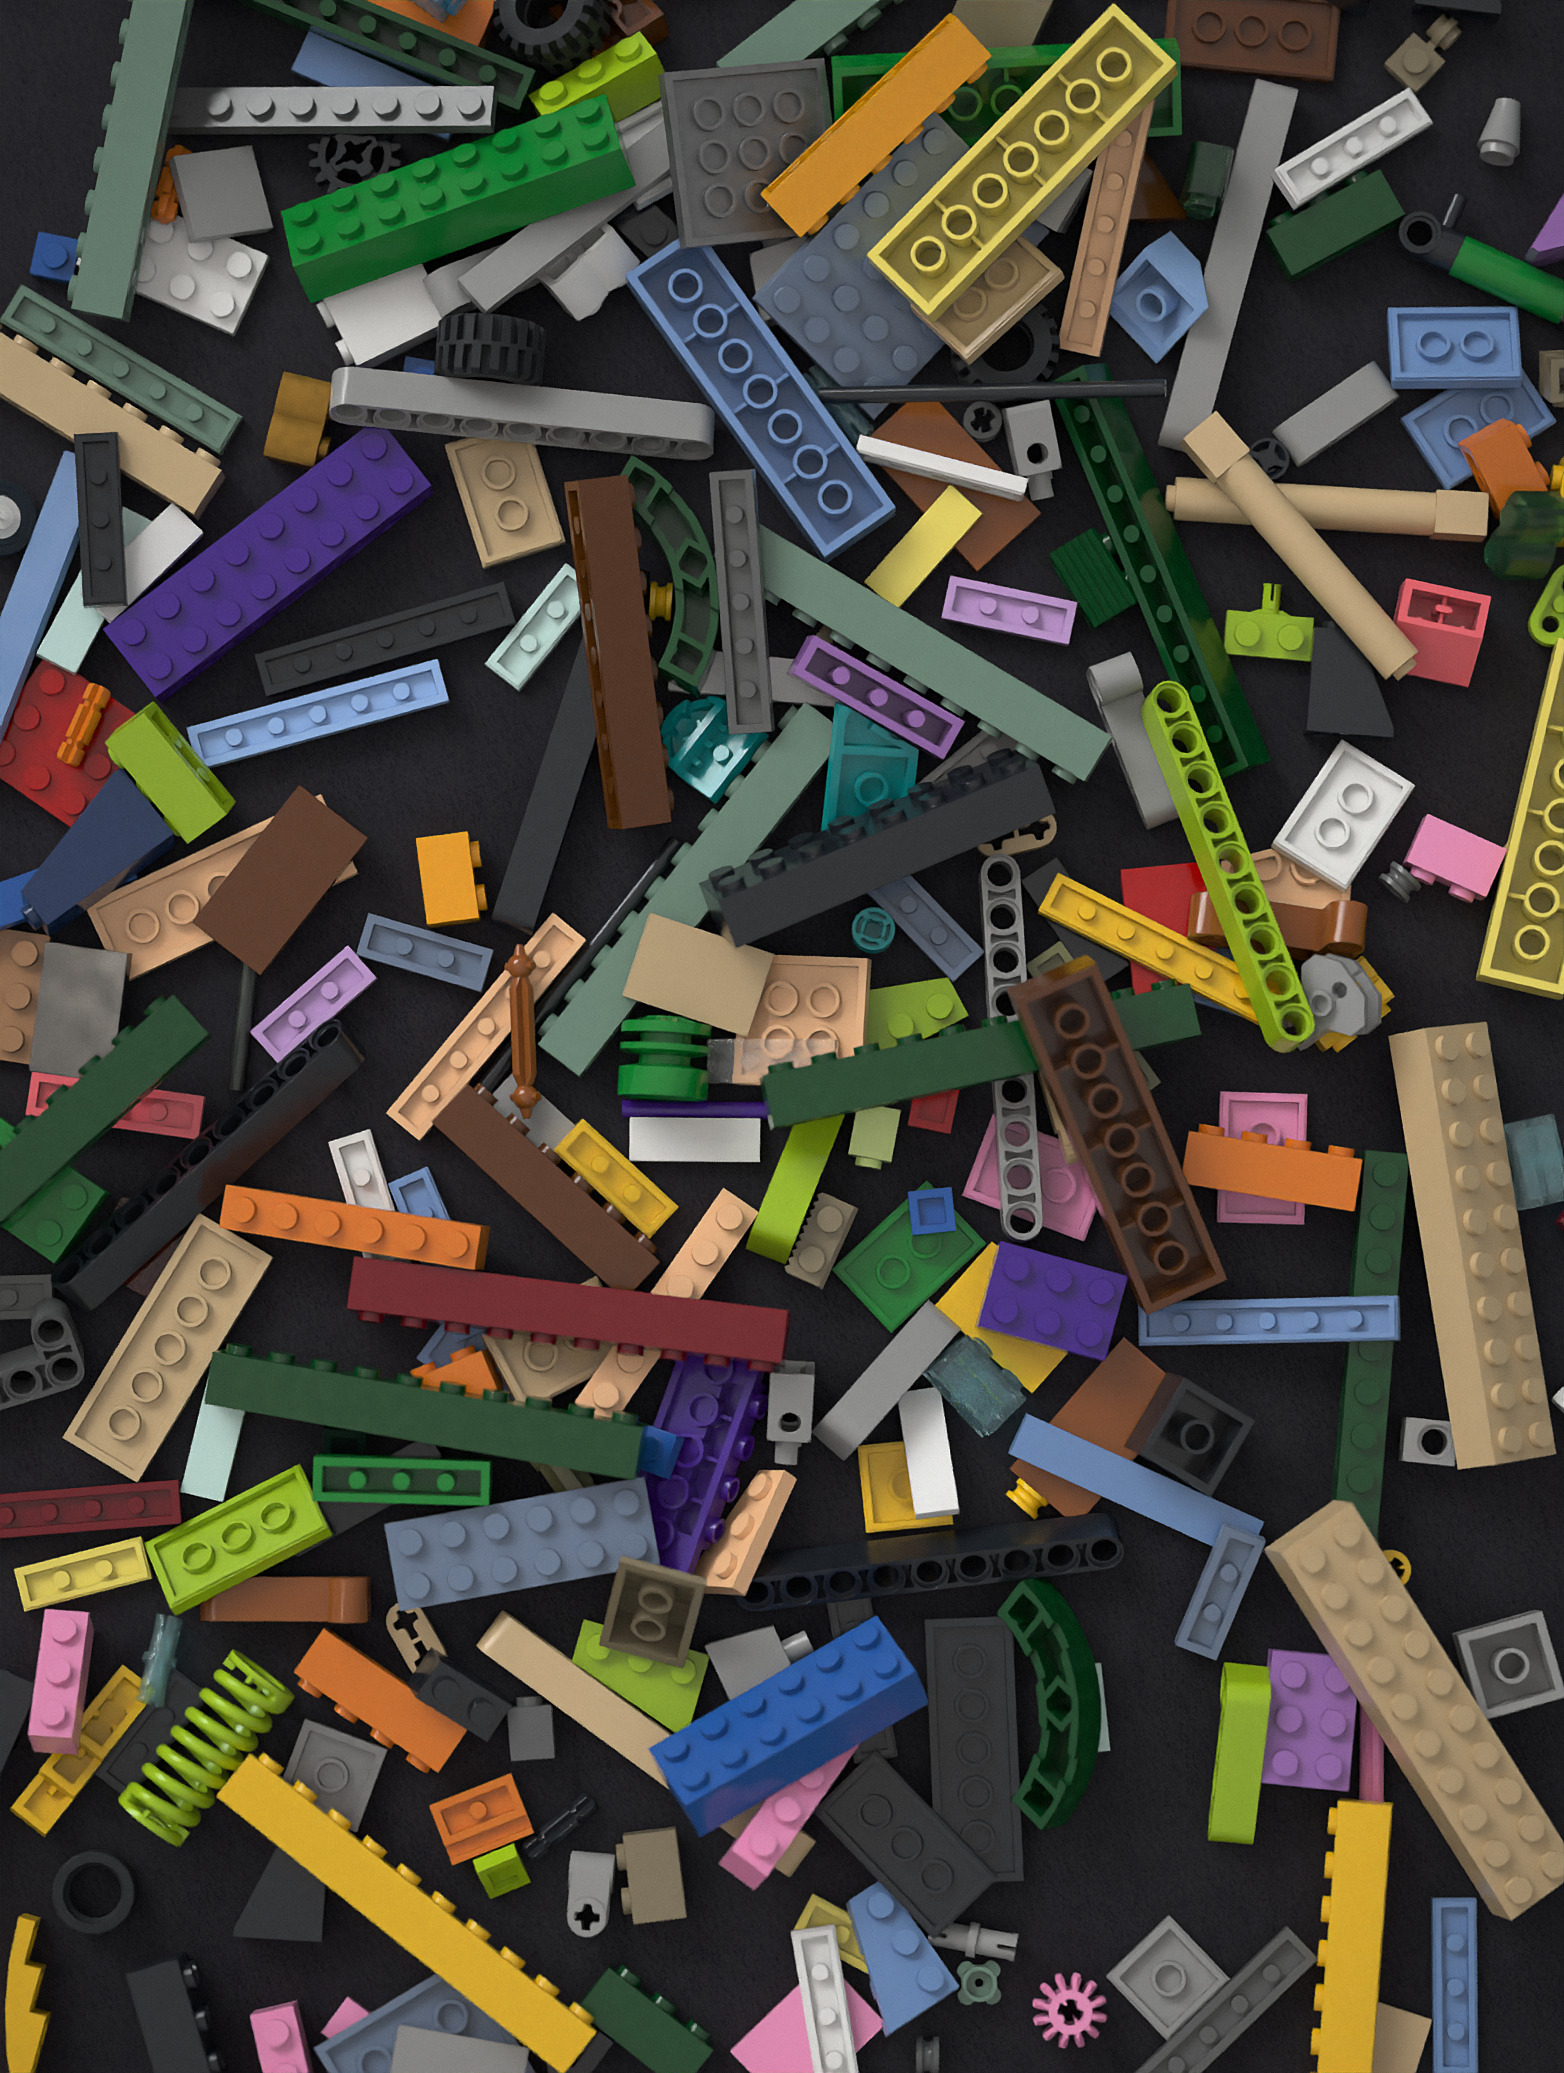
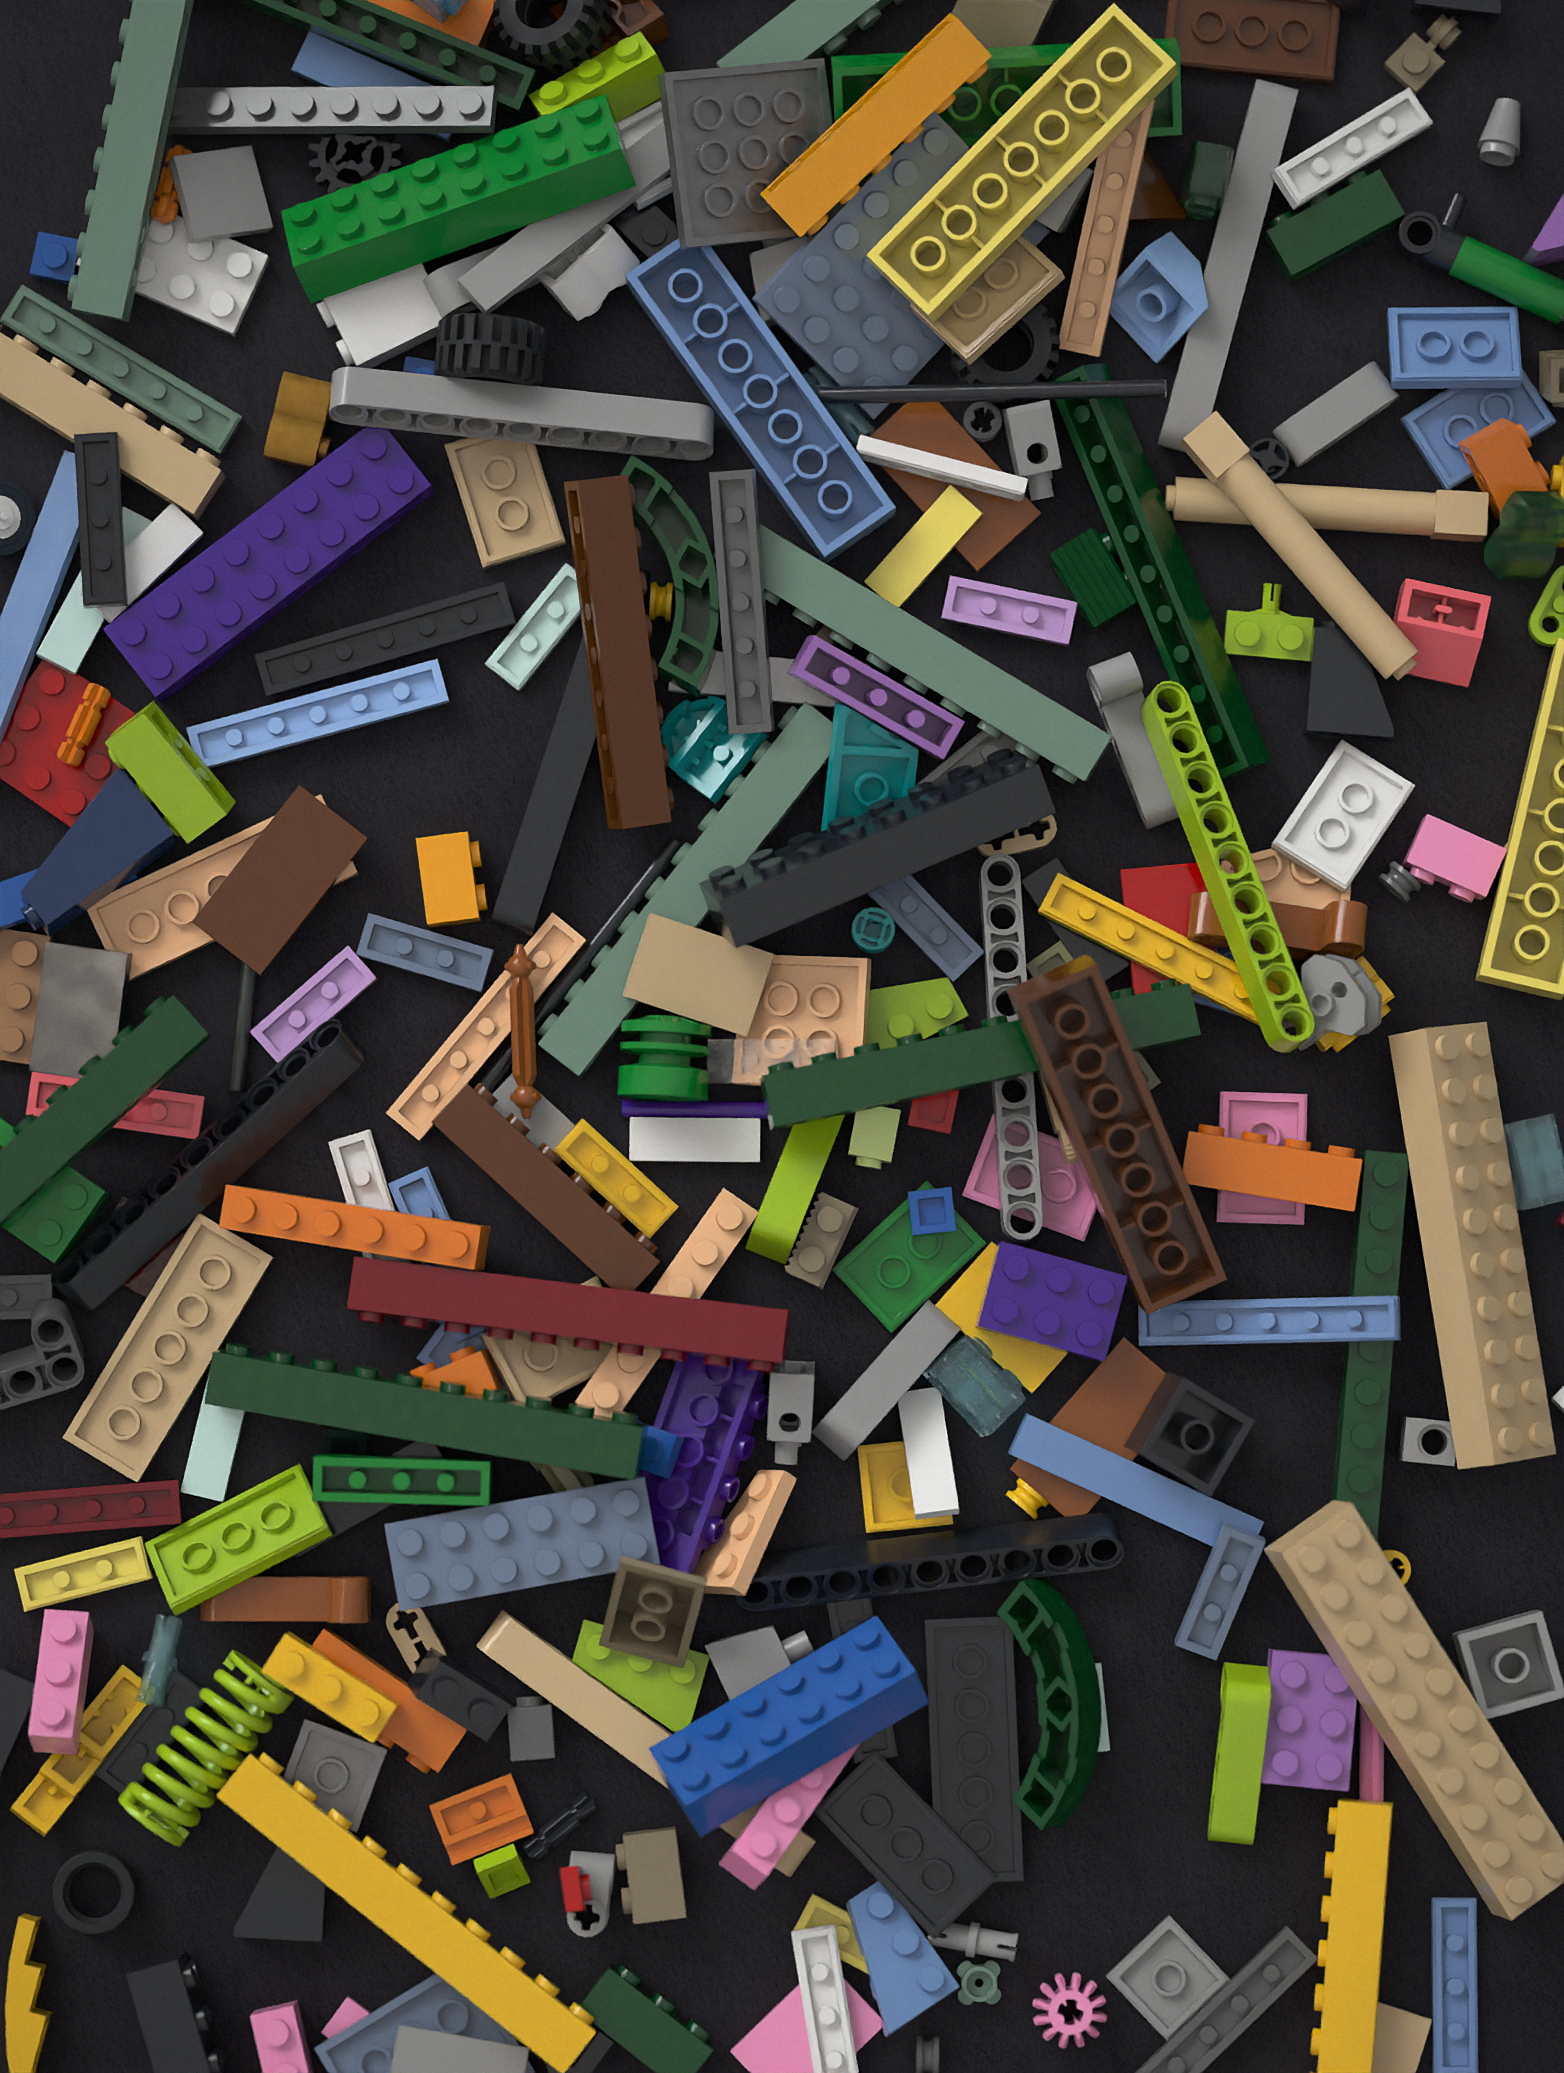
(330, 1687): none -> yellow arch
(576, 1889): none -> red plate

